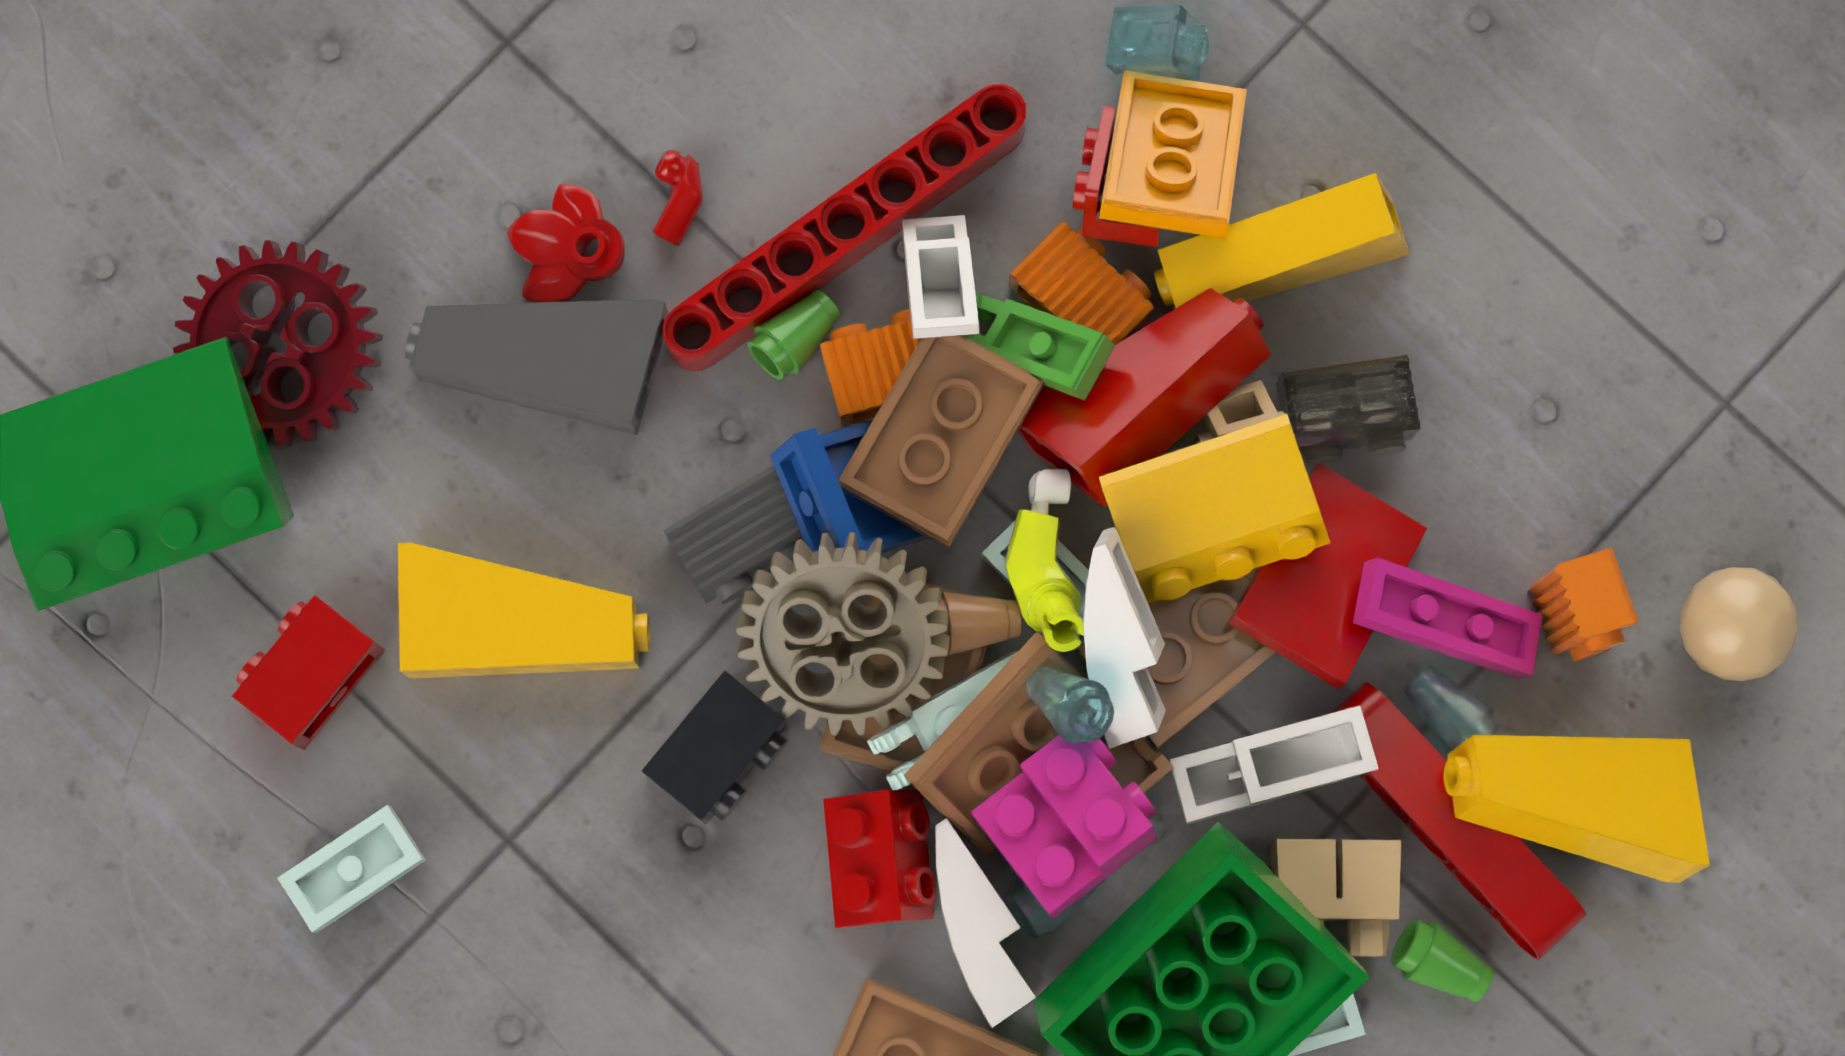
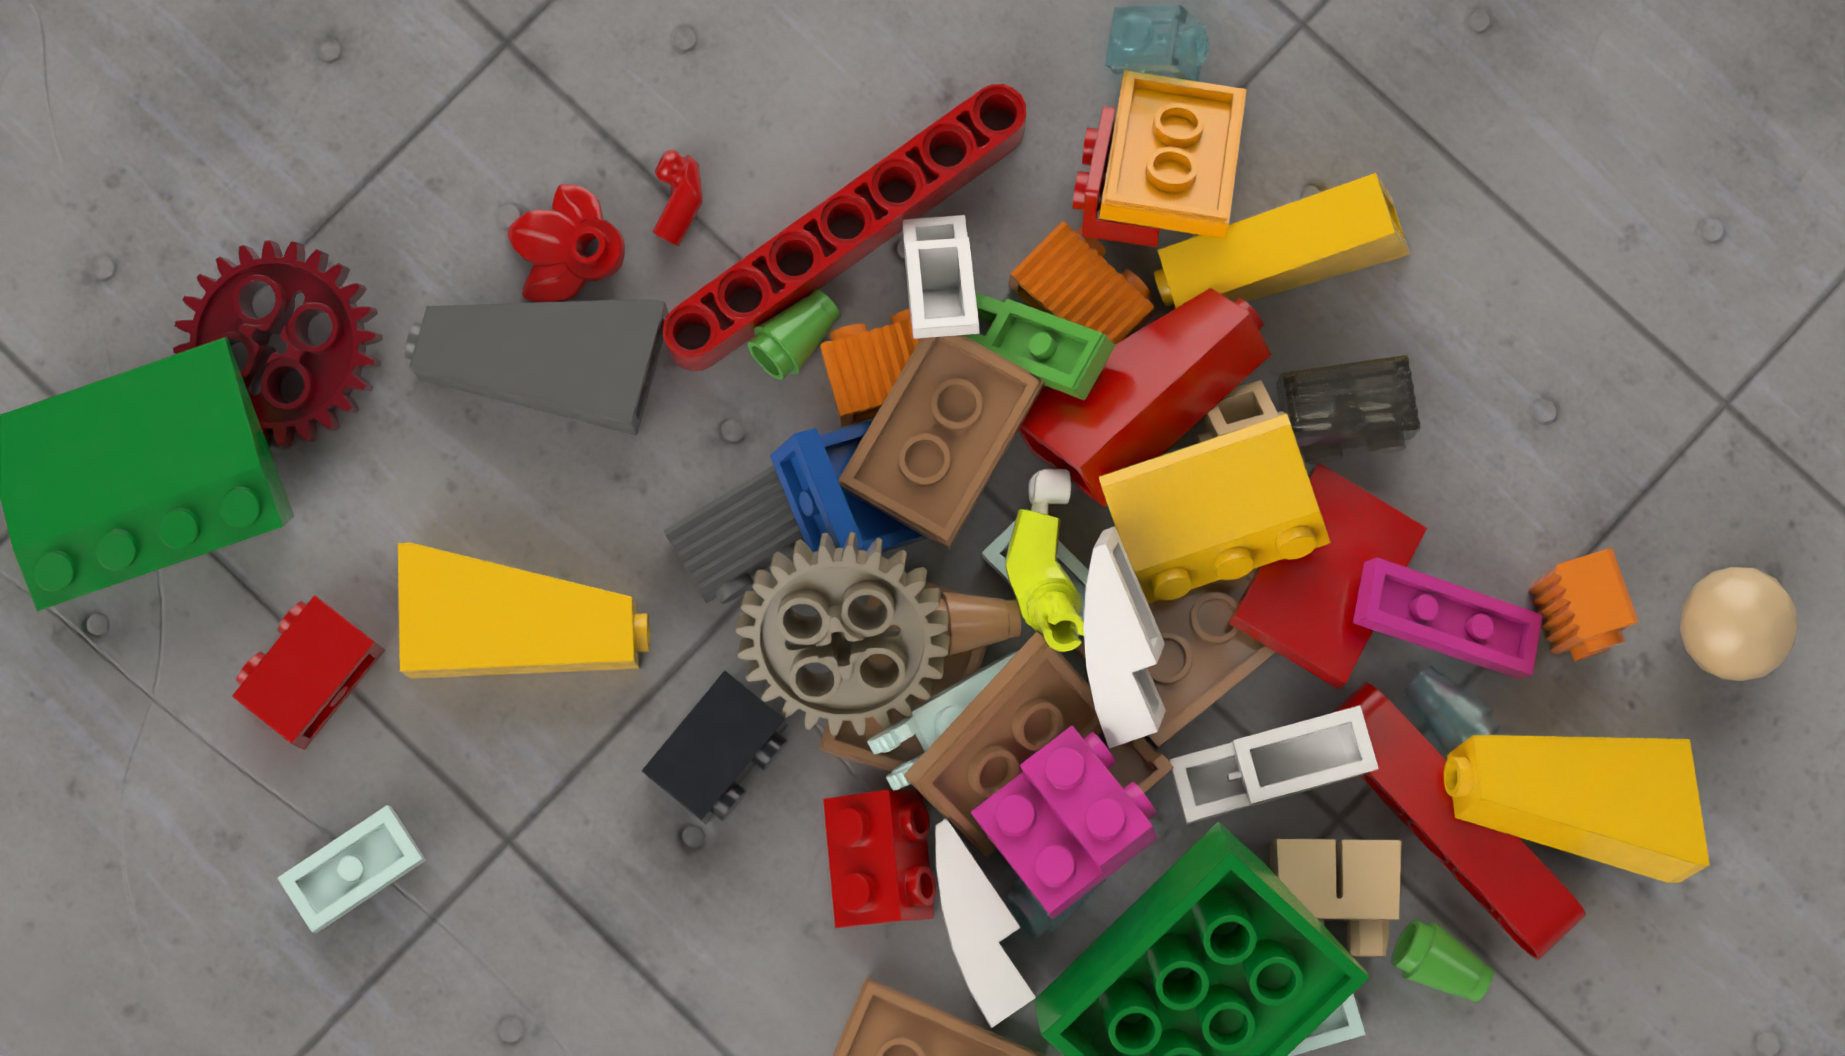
(1072, 704): clear light blue cone -> none

